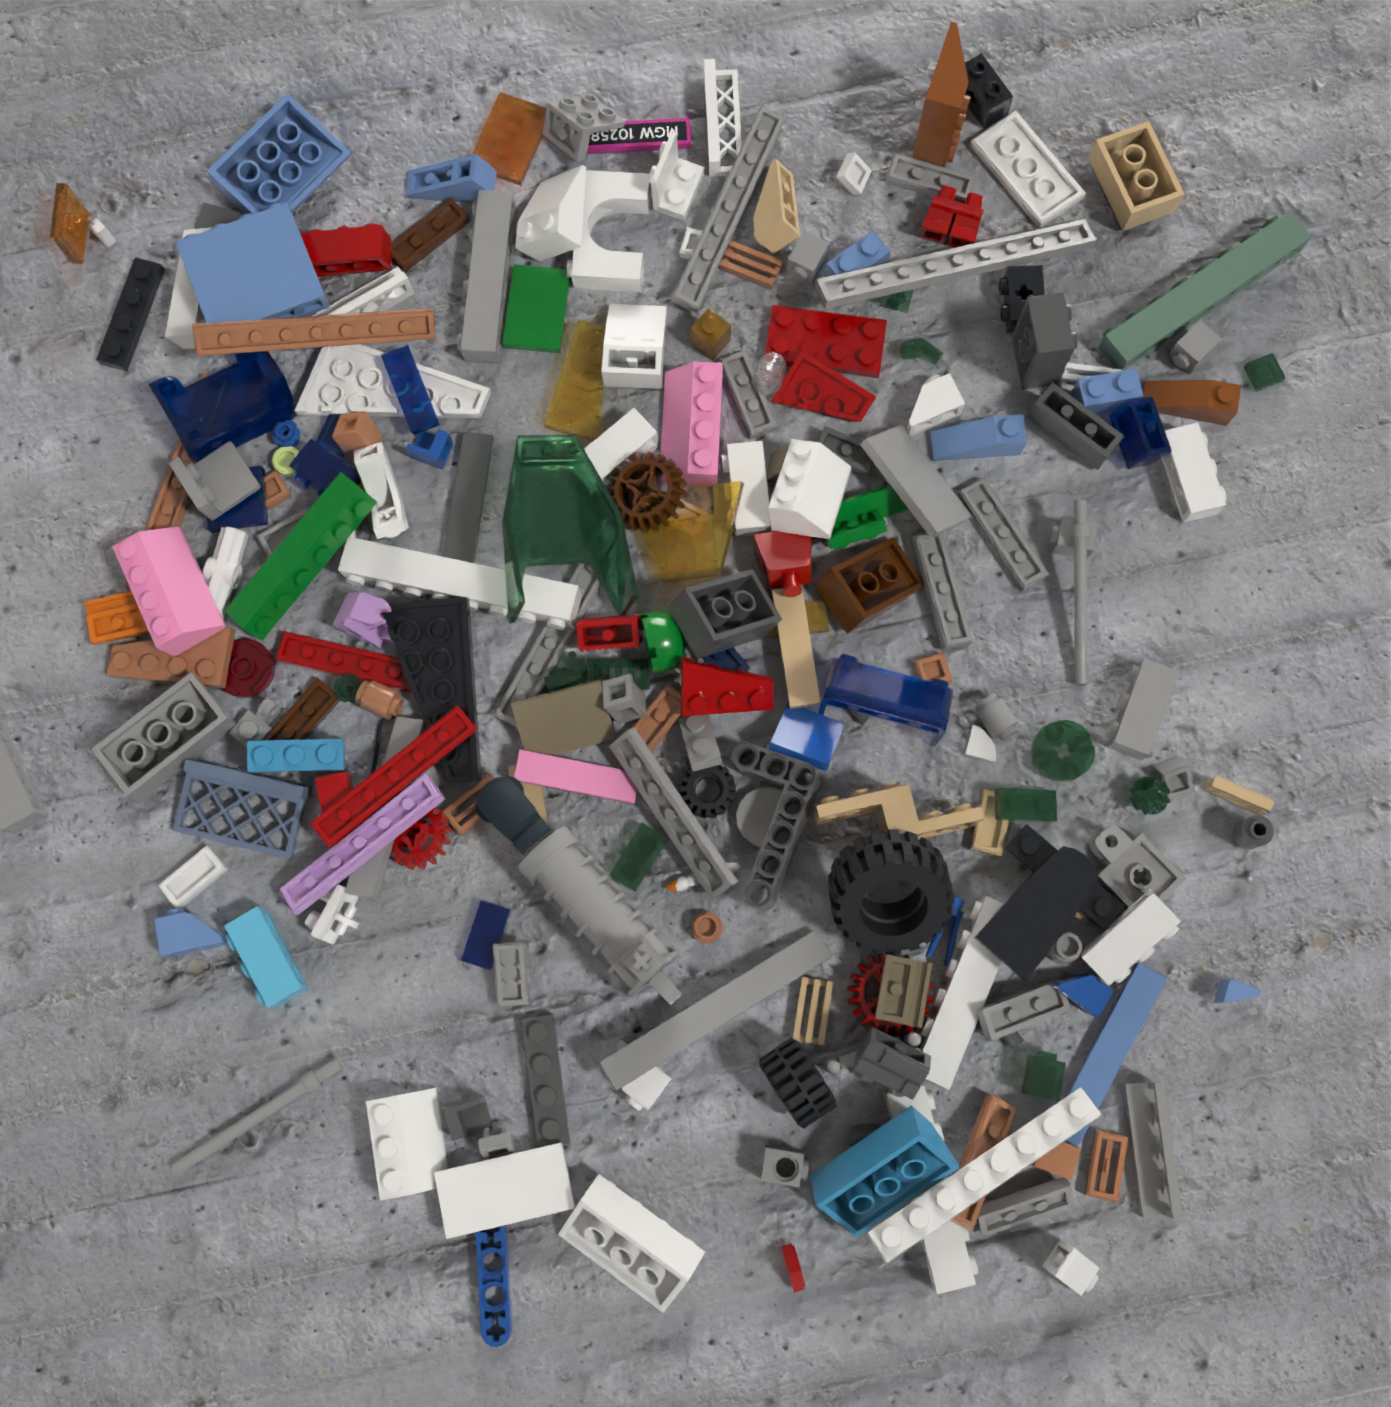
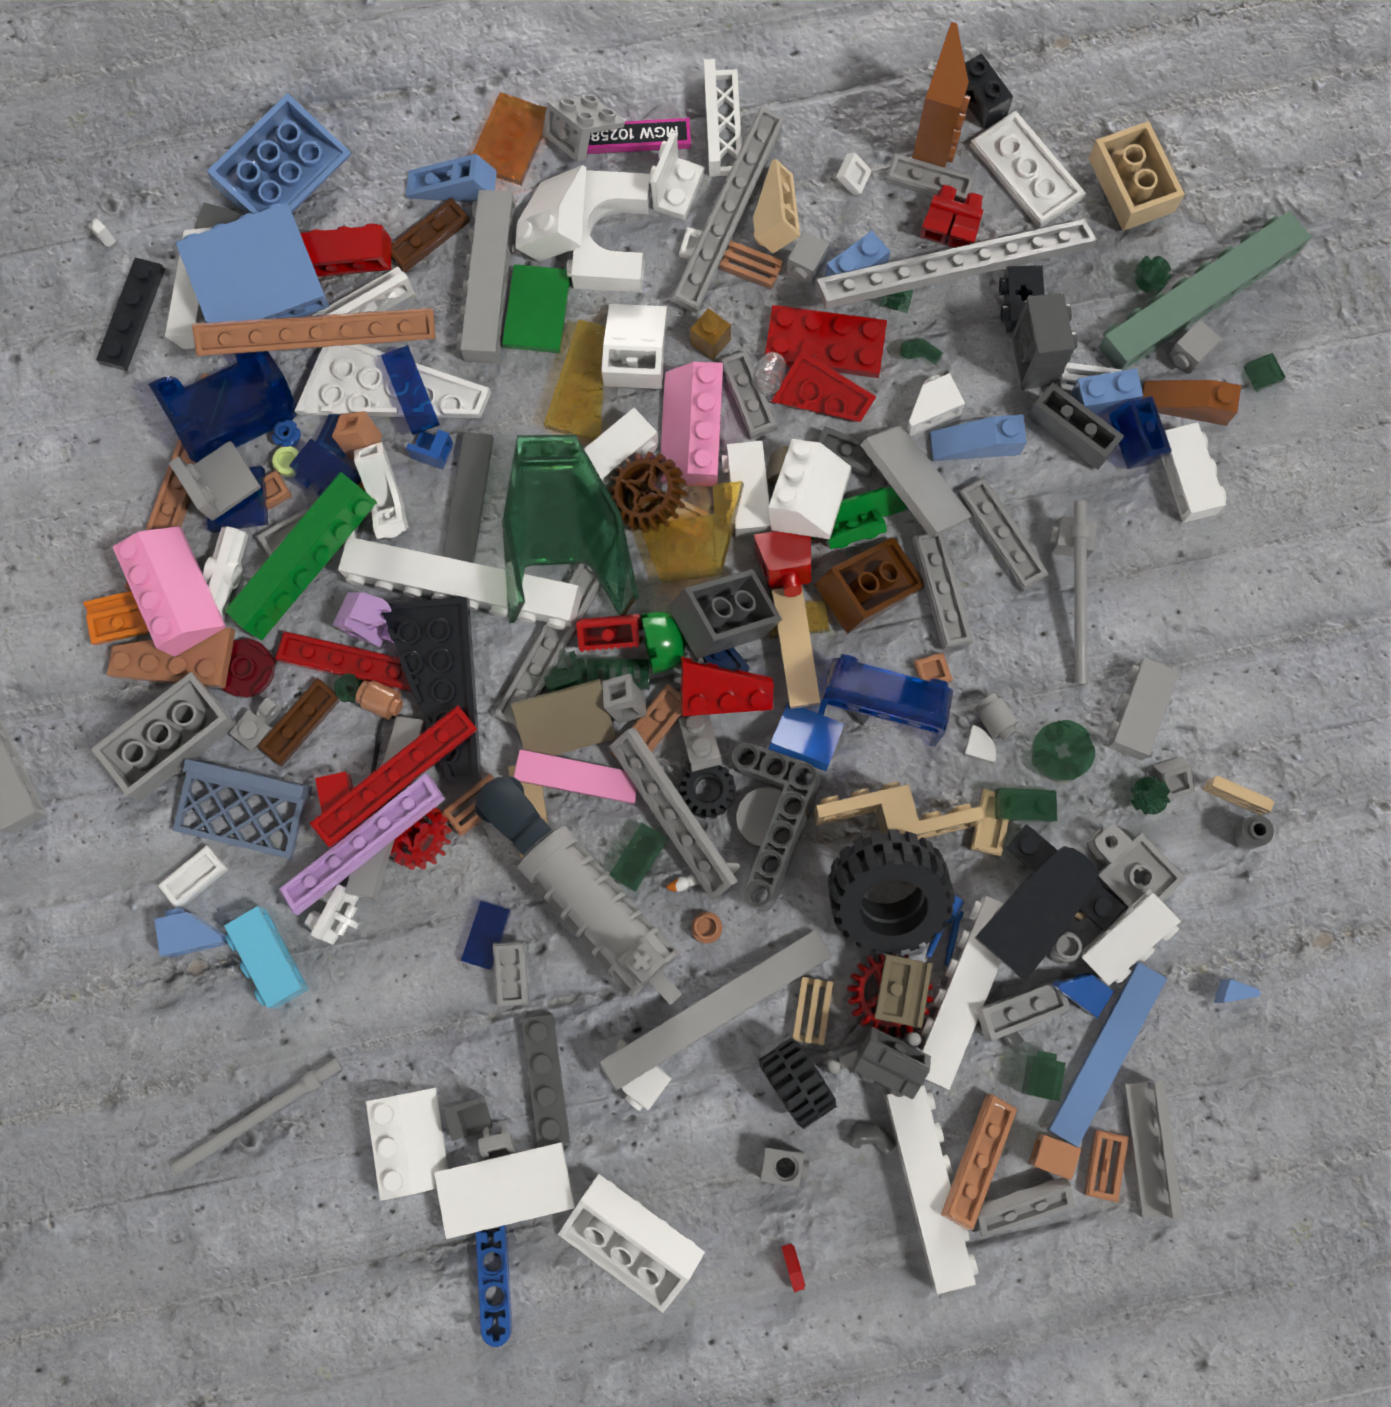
(69, 224): clear orange tile -> none
(295, 755): dark azure brick -> none
(882, 1172): dark azure slope -> none
(983, 1175): white plate -> none
(1071, 1268): white slope -> none
(1152, 273): none -> clear green gear

